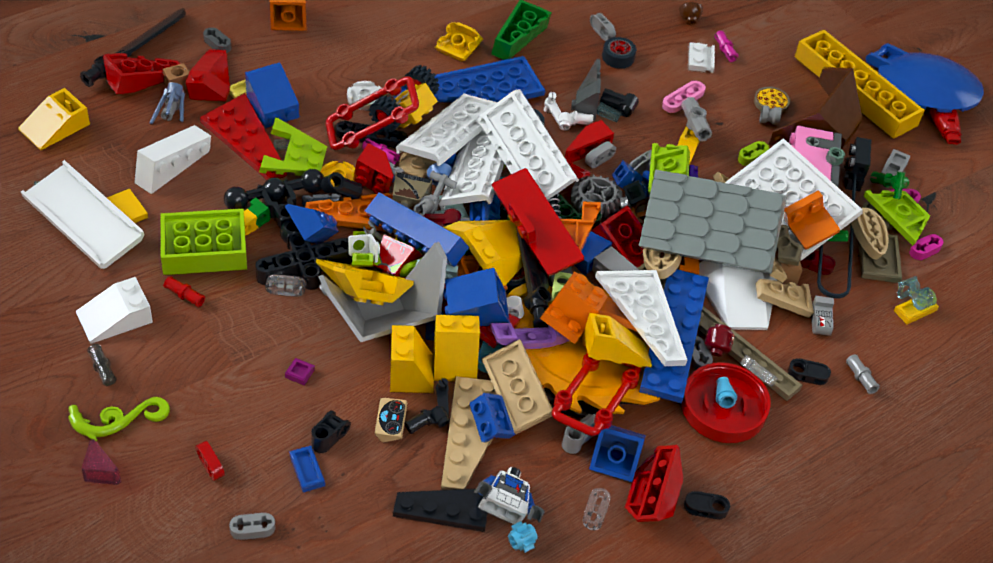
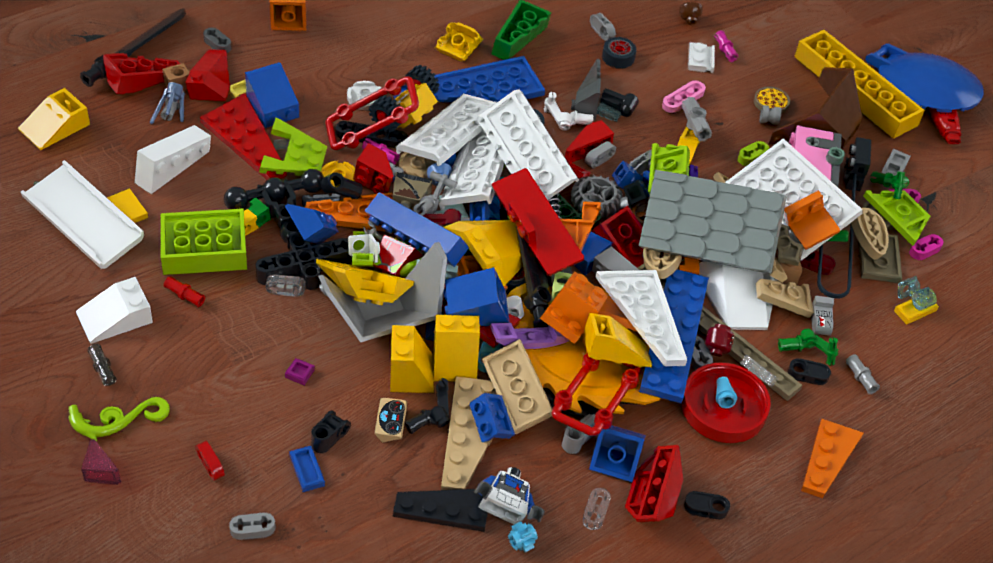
(809, 339): none -> green pin
(829, 453): none -> orange wing

